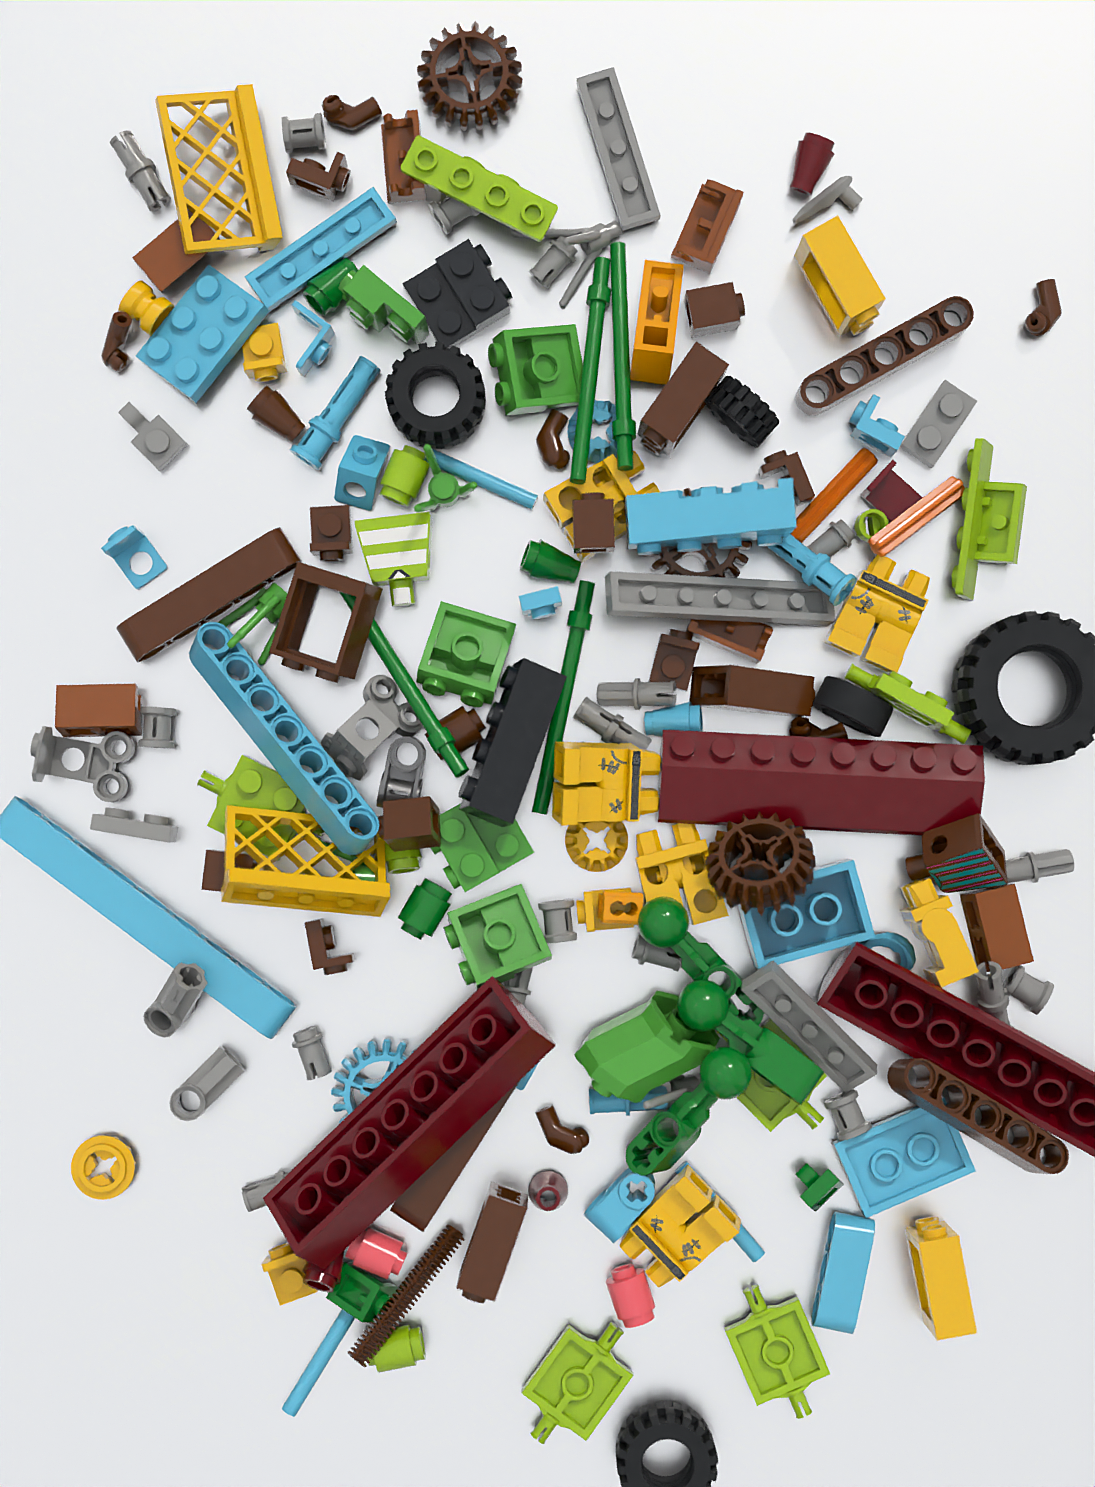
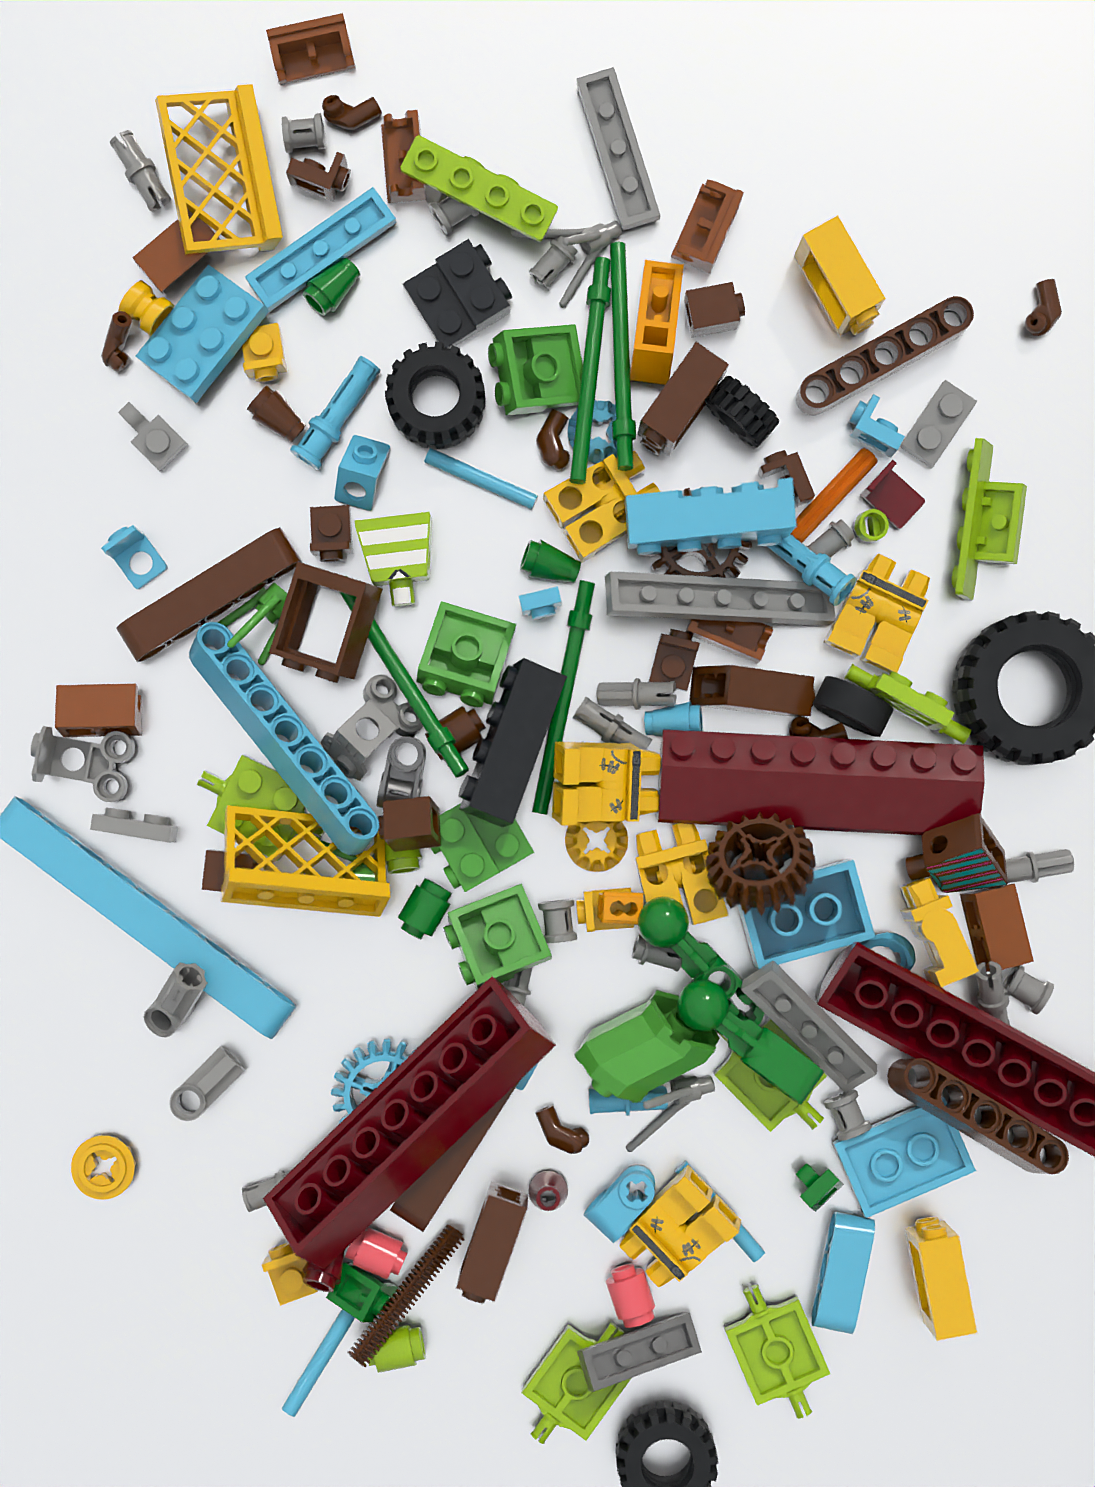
(157, 727): light grey bush -> none
(310, 48): none -> dark orange hinge
(311, 1053): light grey pin -> none
(320, 345): medium azure bracket -> none
(322, 940): reddish brown bracket -> none
(376, 304): bright green plate -> none
(404, 475): lime brick -> none
(443, 487): bright green plant -> none
(483, 71): reddish brown gear -> none
(593, 524): reddish brown brick -> none
(639, 1351): none -> flat silver plate
(724, 1076): green beam -> none
(811, 161): dark red cone -> none
(840, 188): light grey bar -> none
(916, 516): orange axle -> none

